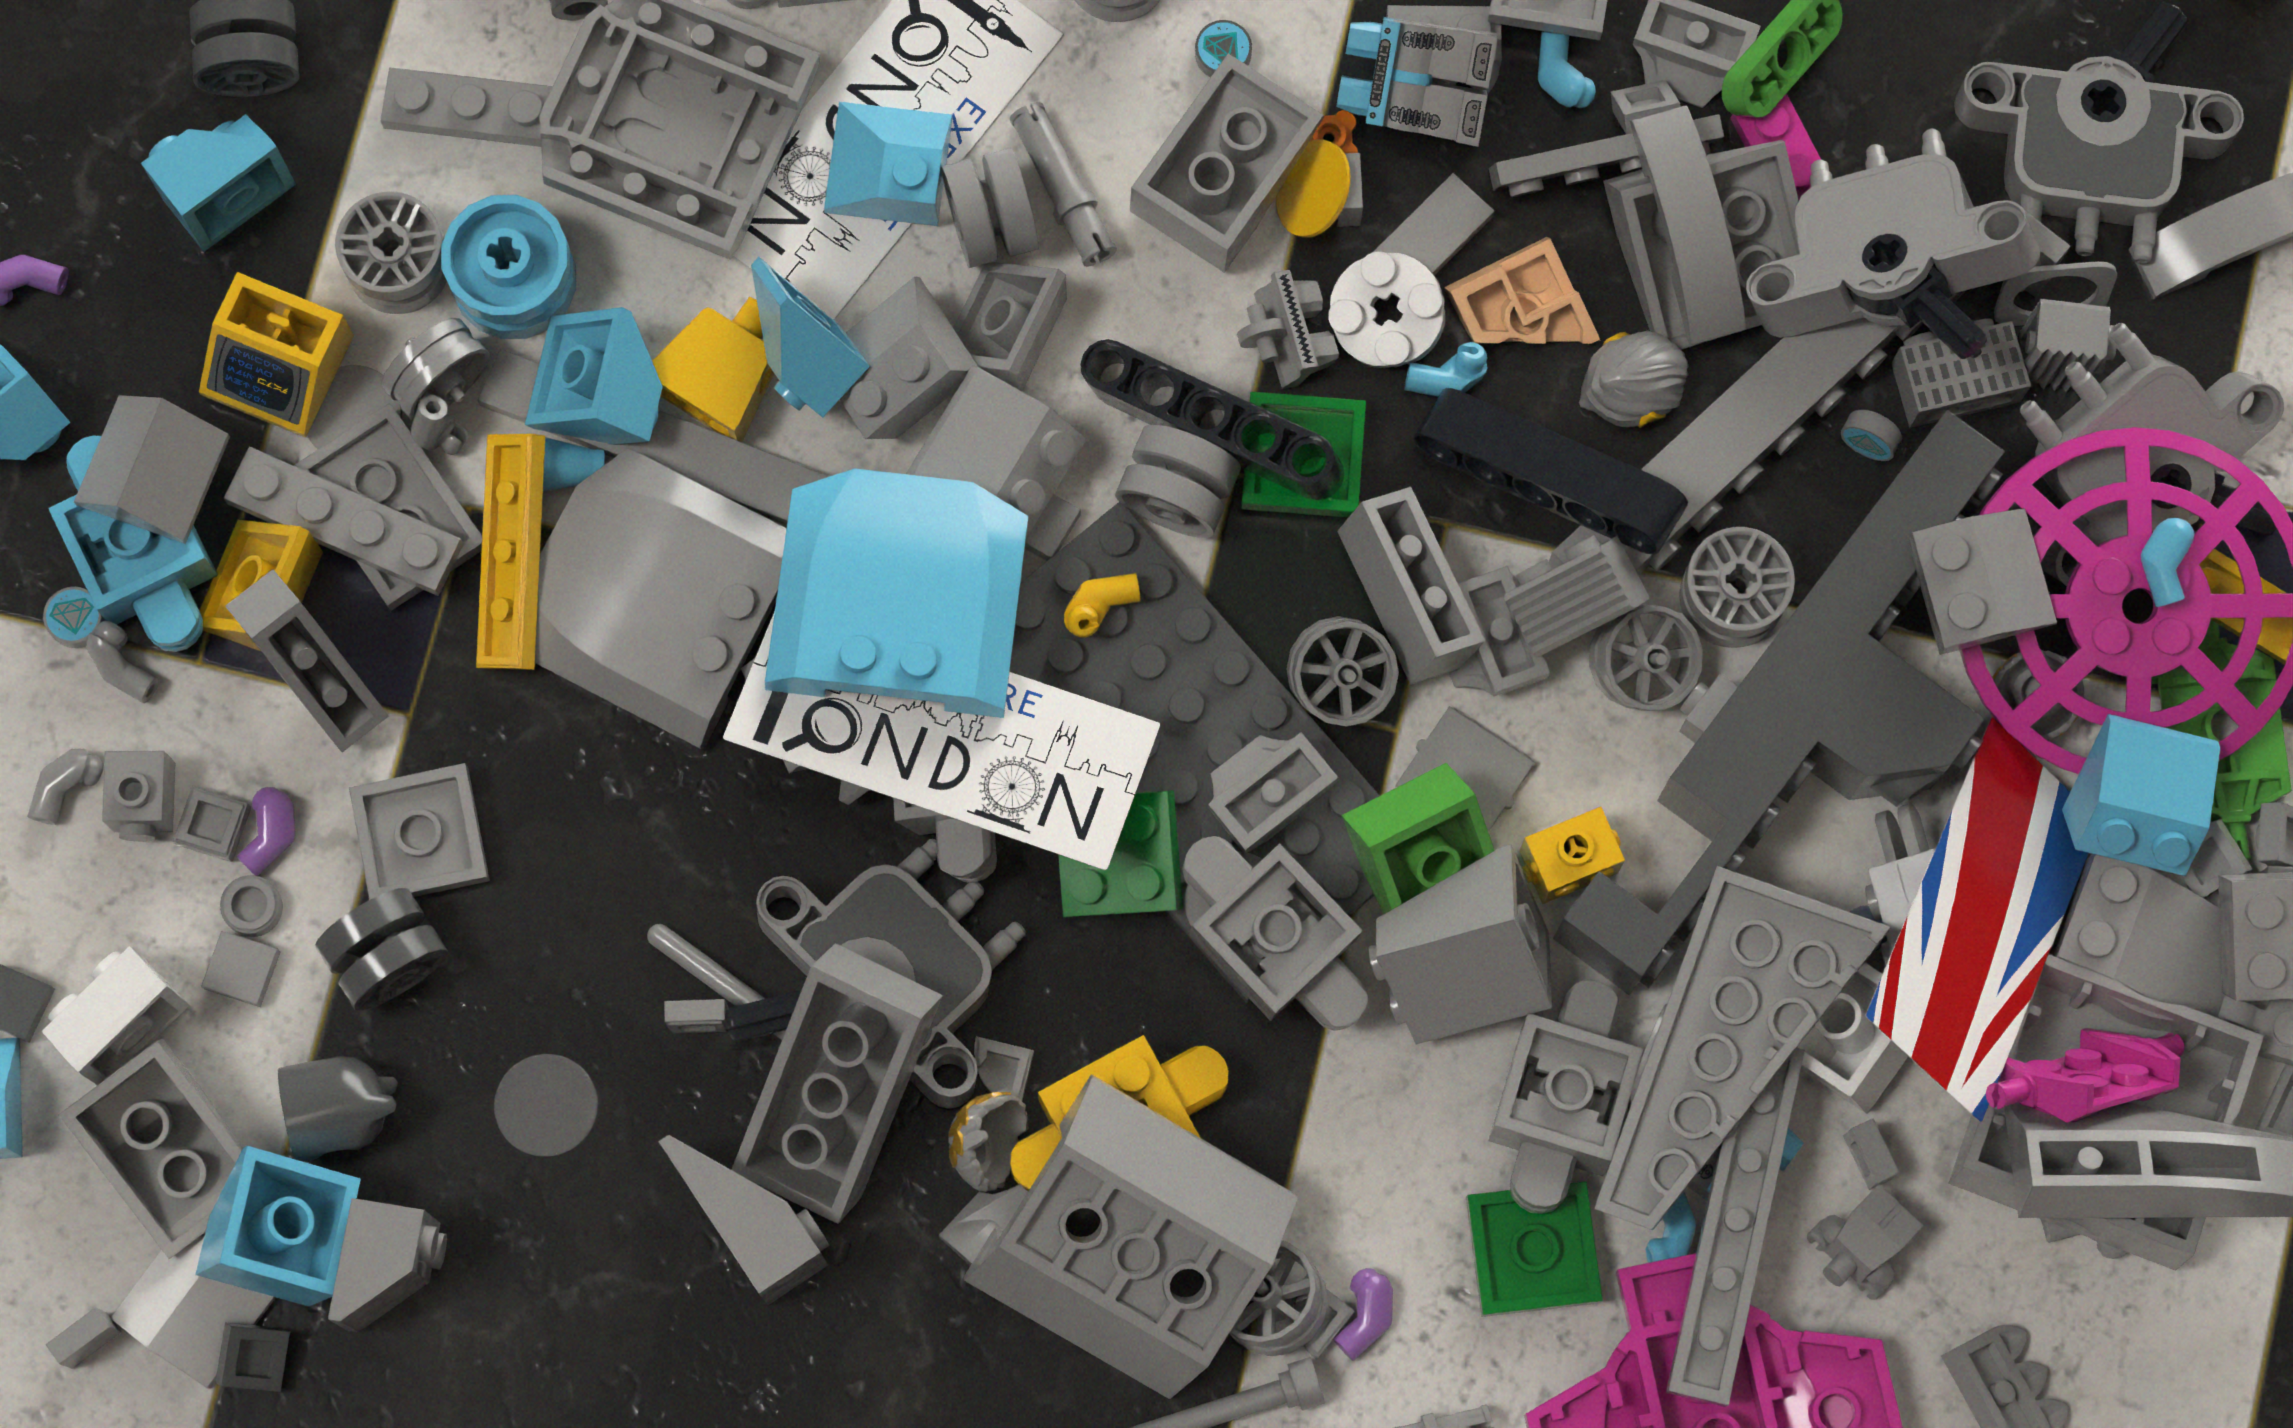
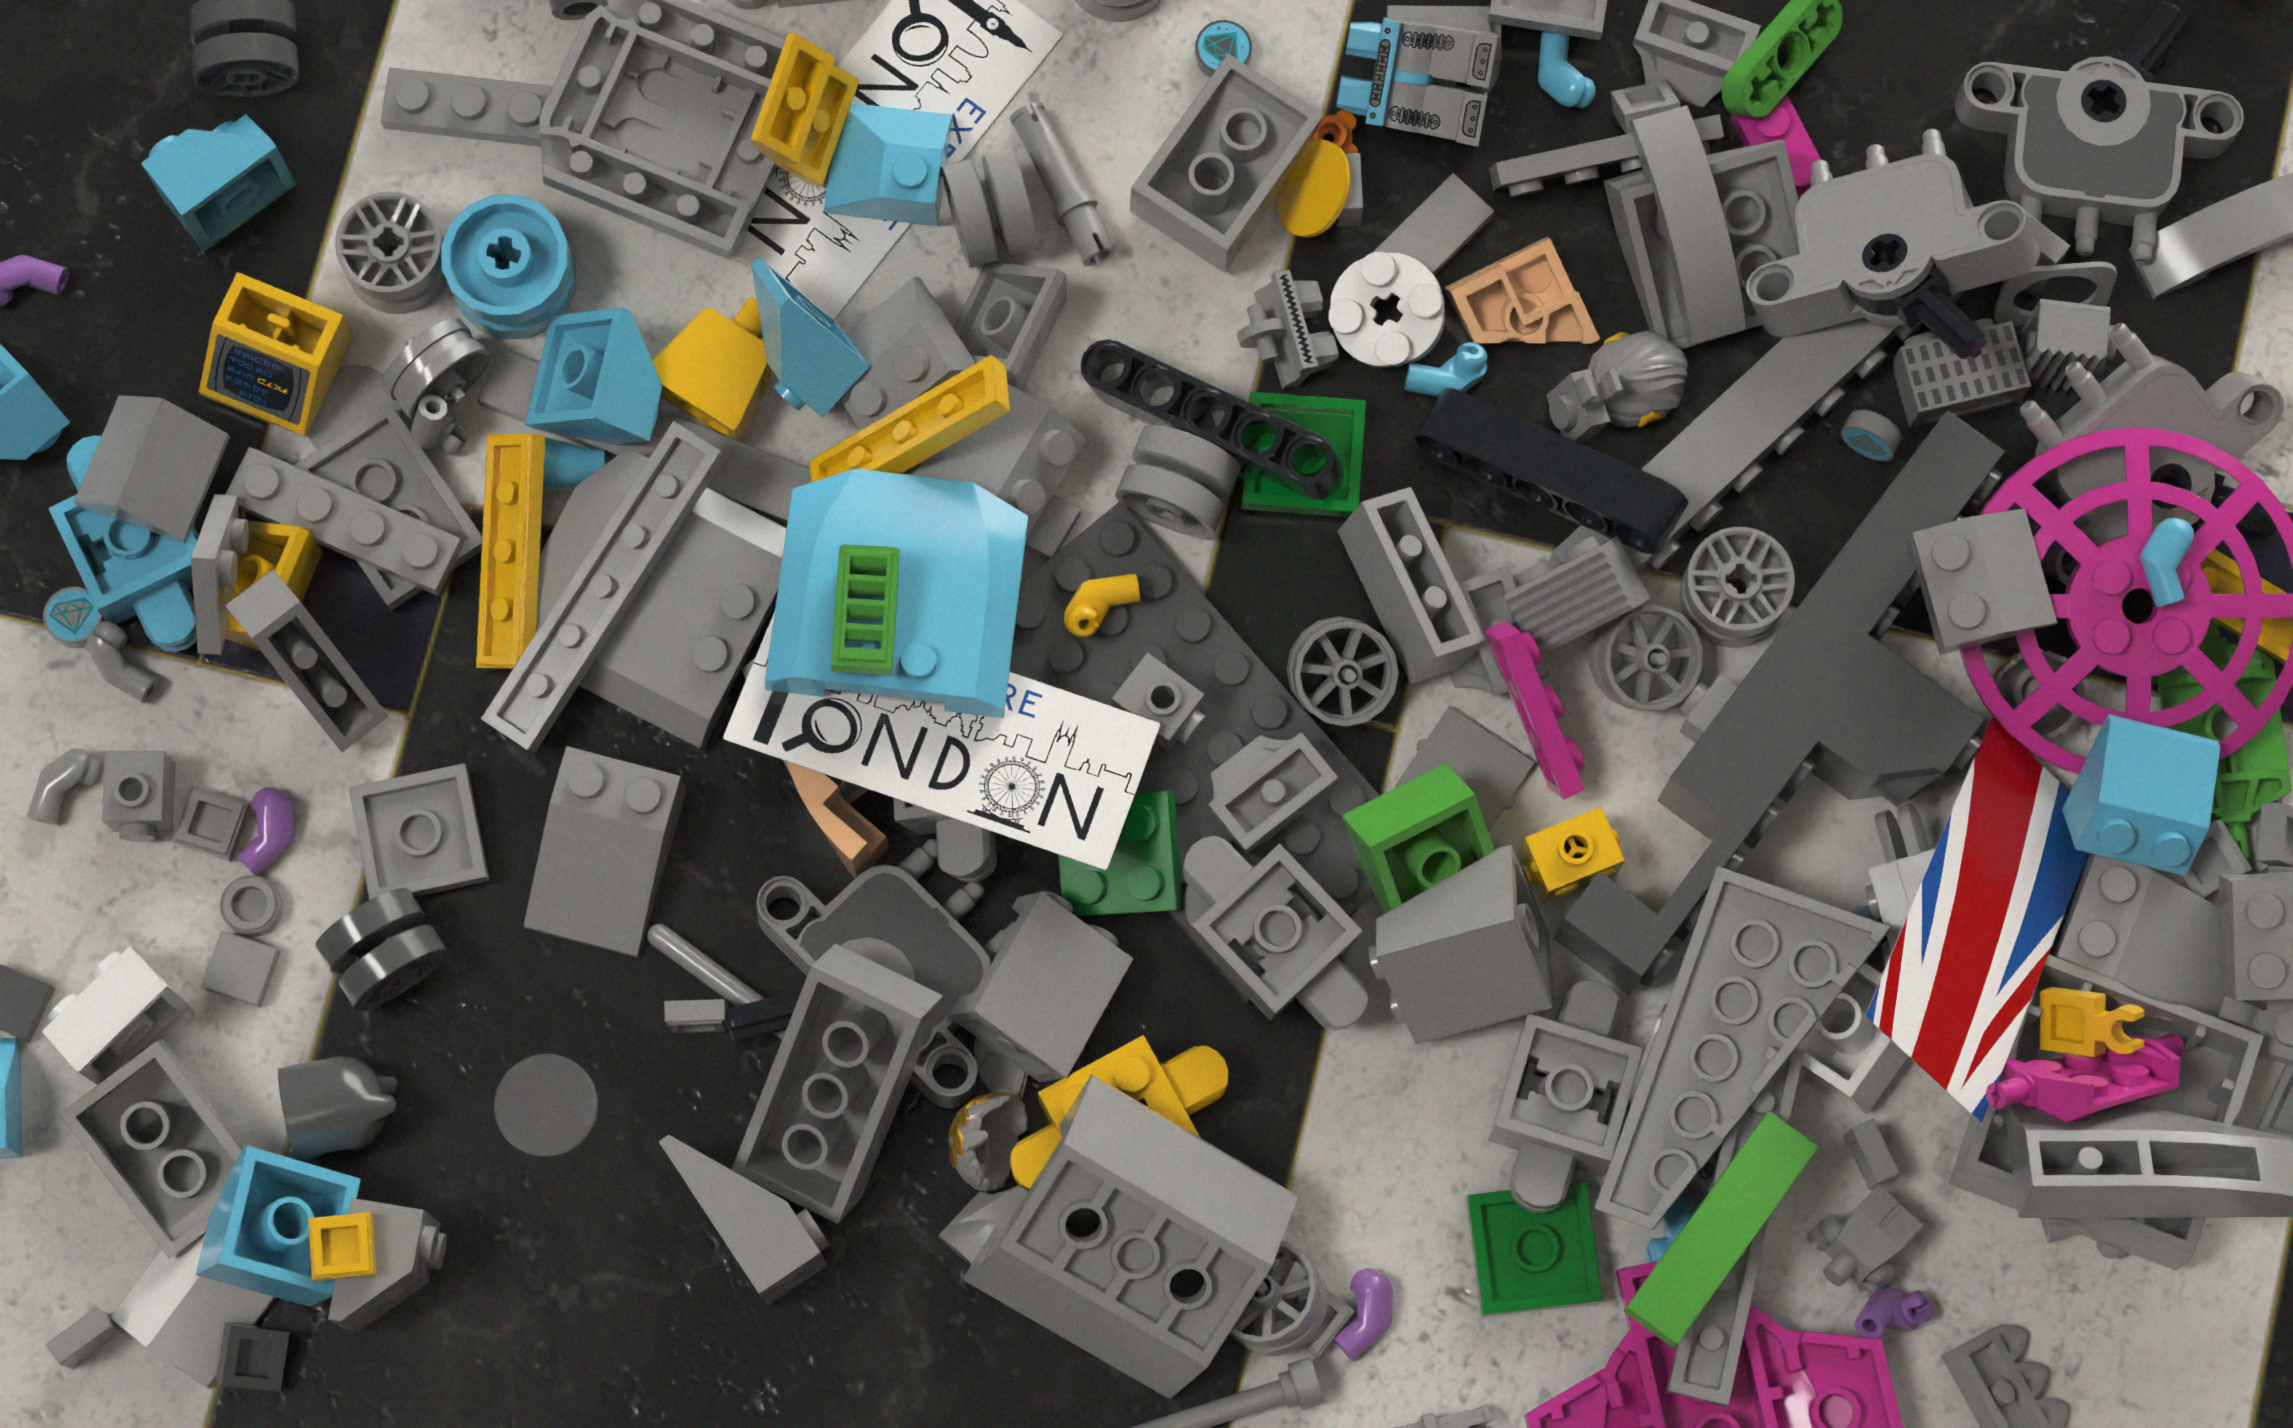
(215, 570): none -> light grey wing
(342, 1247): none -> yellow tile
(603, 587): none -> light grey plate
(603, 851): none -> light grey slope
(804, 110): none -> yellow slope
(849, 833): none -> light nougat slope
(865, 572): none -> bright green slope
(923, 424): none -> yellow plate
(1044, 988): none -> light grey panel
(1163, 697): none -> light grey brick
(1537, 708): none -> dark pink plate
(1580, 403): none -> light grey plate
(1720, 1229): none -> bright green slope
(1893, 1310): none -> medium lavender arm
(2081, 1026): none -> yellow plate

